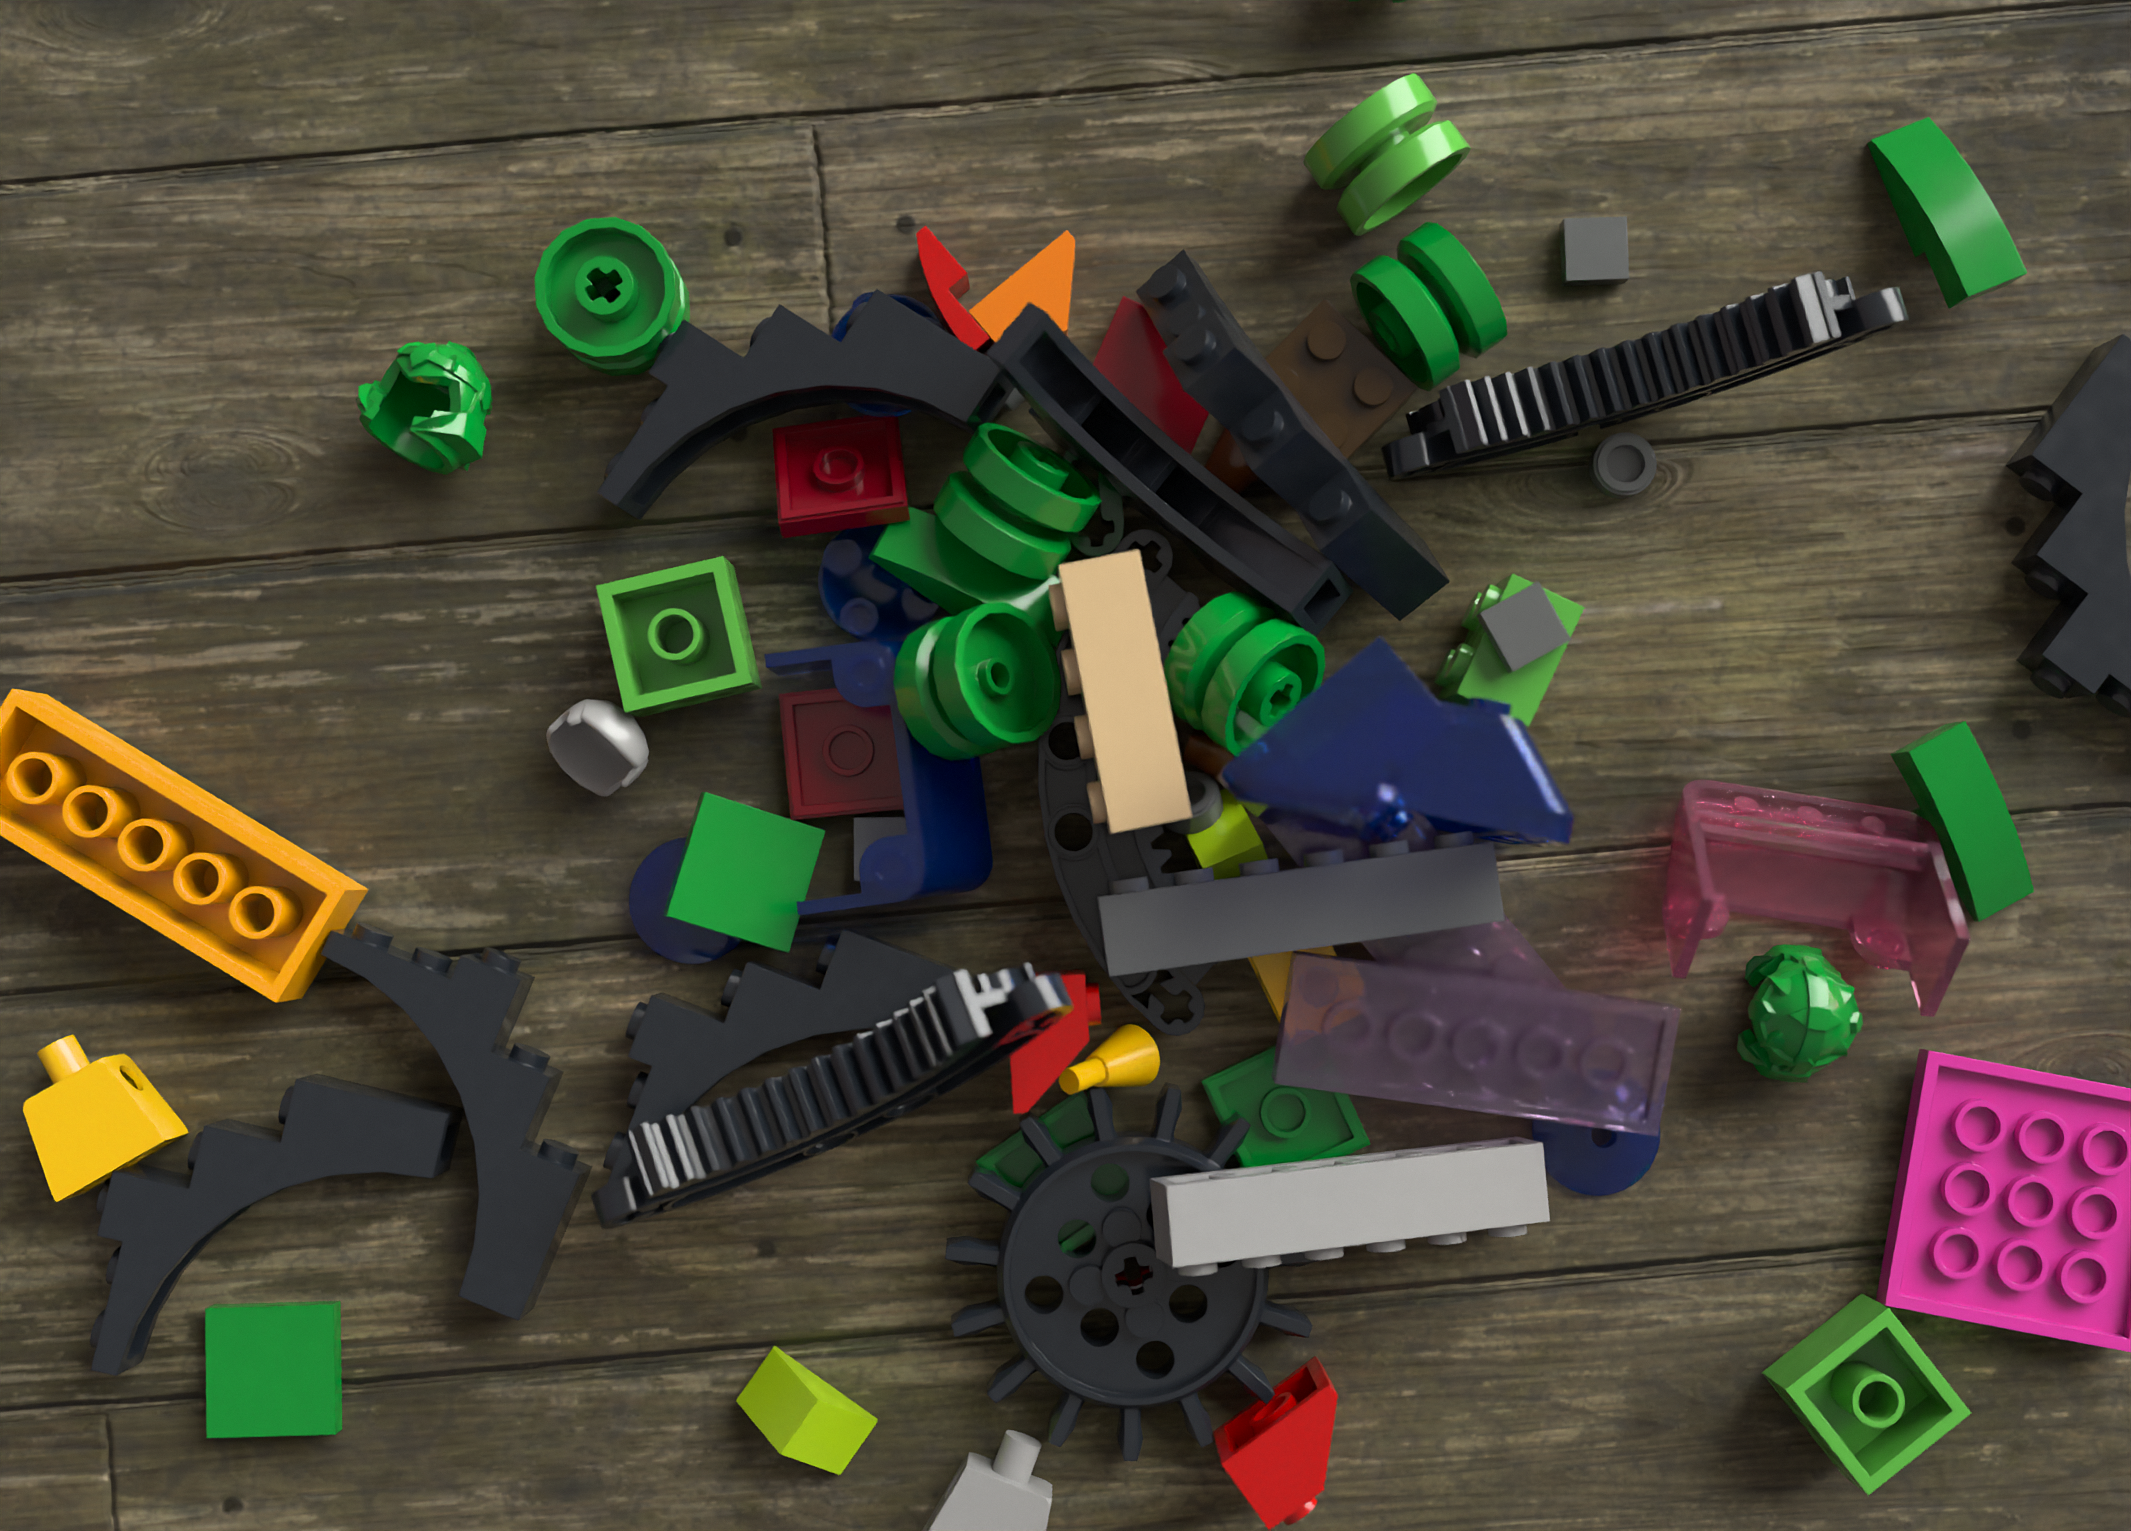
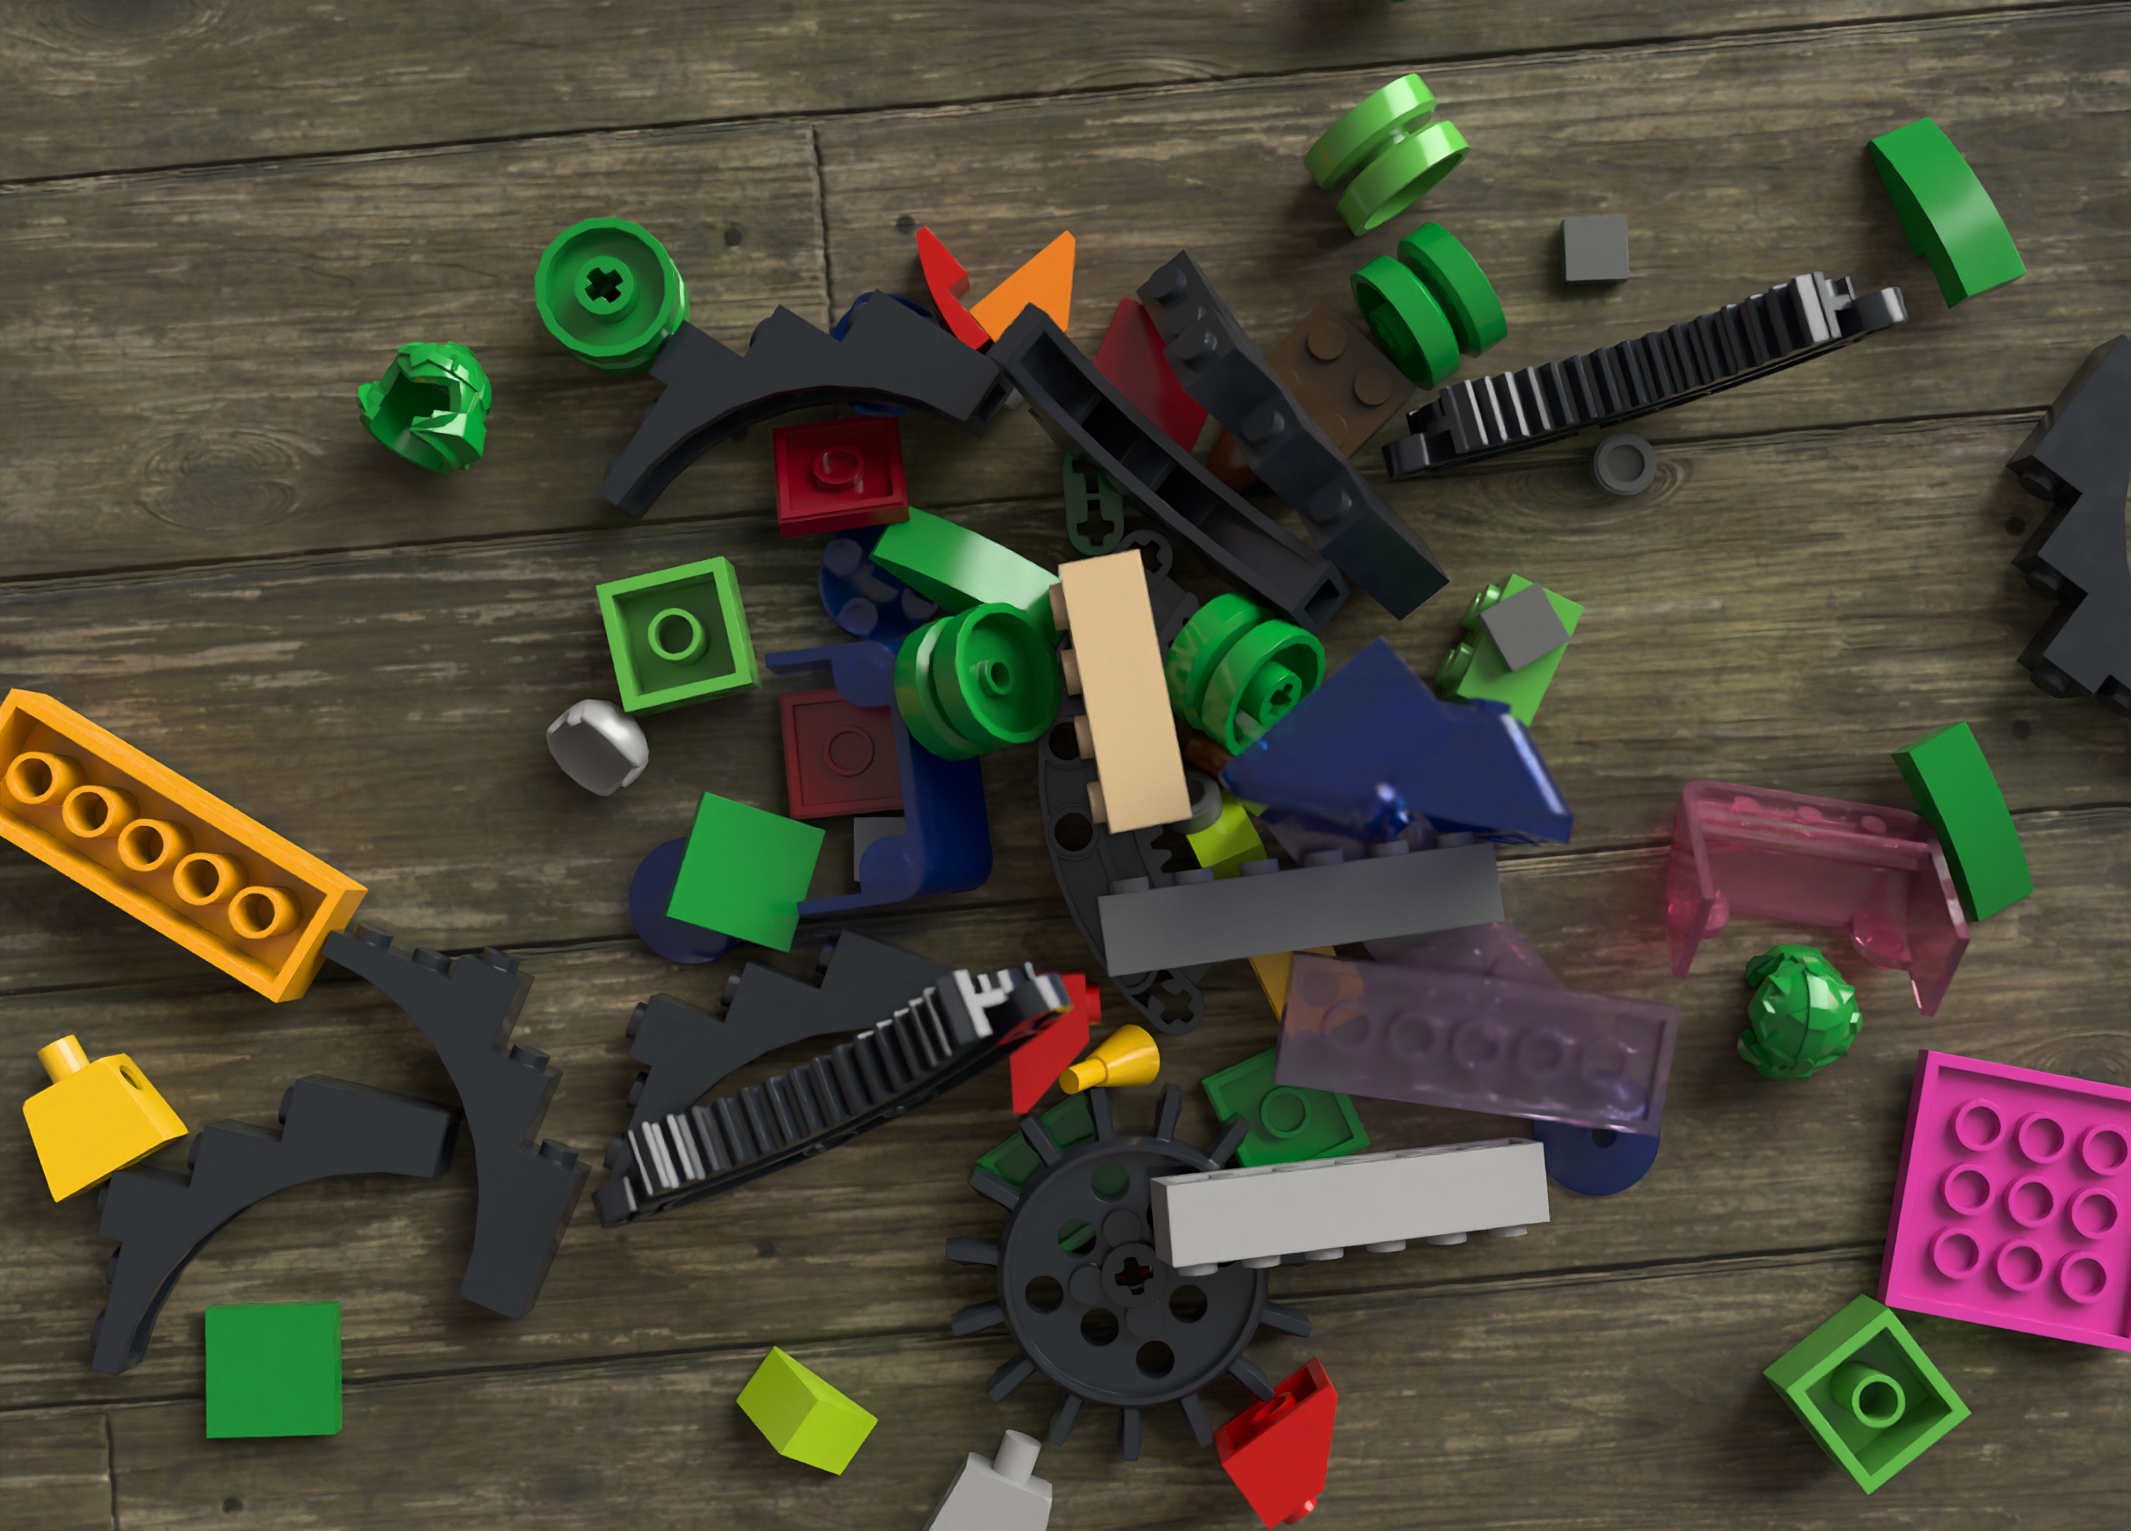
(1016, 501): green wheel -> none

